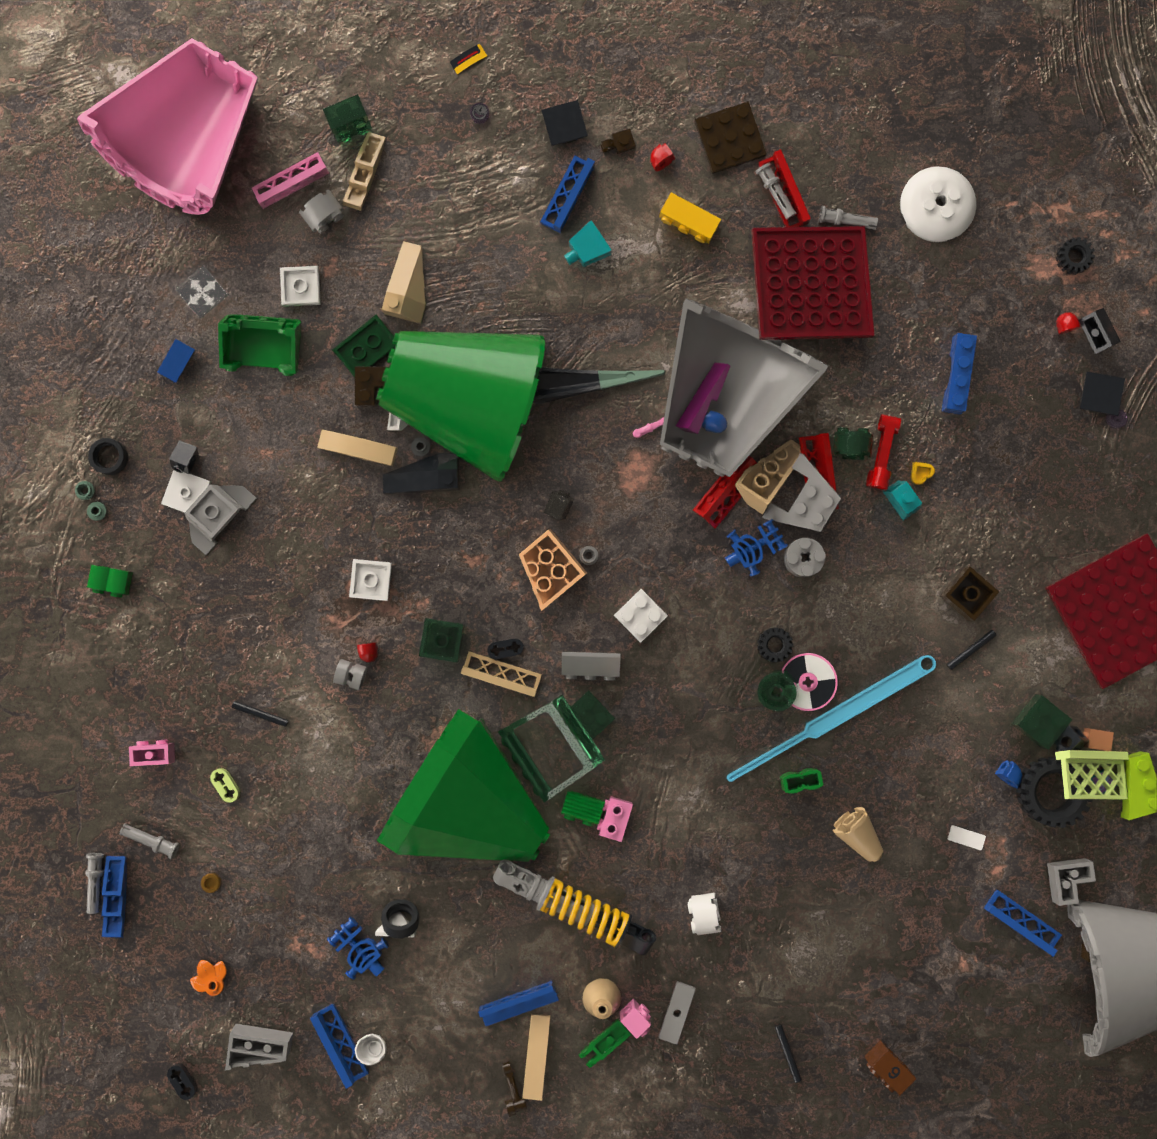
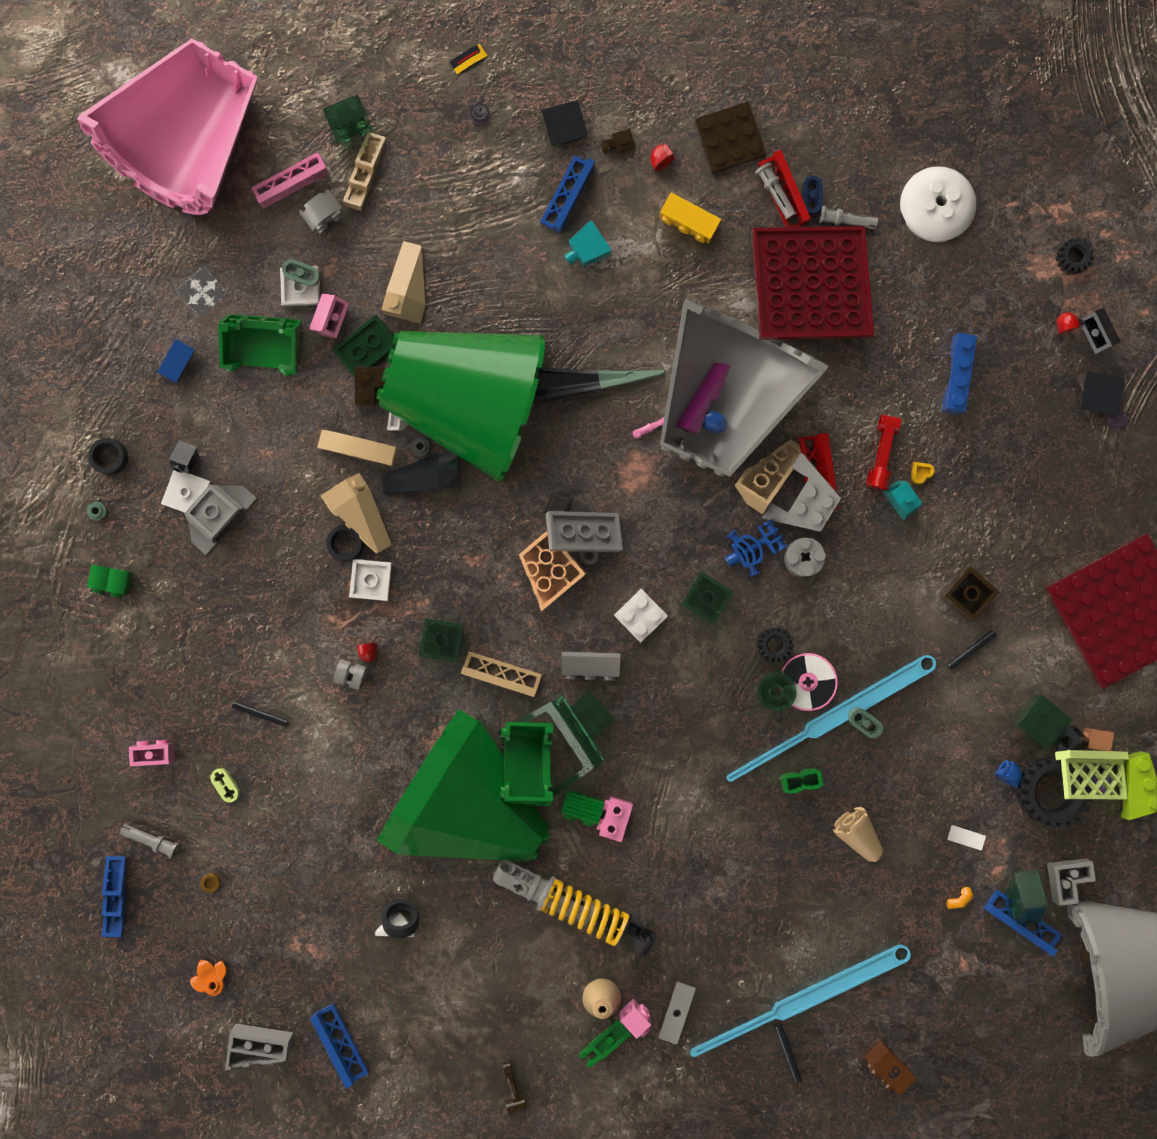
(79, 490): sand green plate -> none
(93, 873): light grey pin -> none
(177, 1081): black beam -> none
(302, 272): none -> sand green plate
(329, 315): none -> bright pink brick
(333, 552): none -> black tyre
(356, 506): none -> tan wedge
(370, 1049): white hair -> none
(371, 963): blue piece -> none
(507, 653): black beam -> none
(518, 1003): blue fence -> none
(527, 763): none -> green windscreen
(536, 1057): tan slope -> none
(584, 531): none -> light grey plate
(705, 914): white brick -> none
(706, 598): none -> clear green brick
(715, 497): red fence -> none
(812, 196): none -> dark blue plate
(813, 995): none -> medium azure piece
(852, 444): clear green brick -> none
(864, 721): none -> sand green plate
(962, 901): none -> light orange arm
(1026, 897): none -> clear green brick

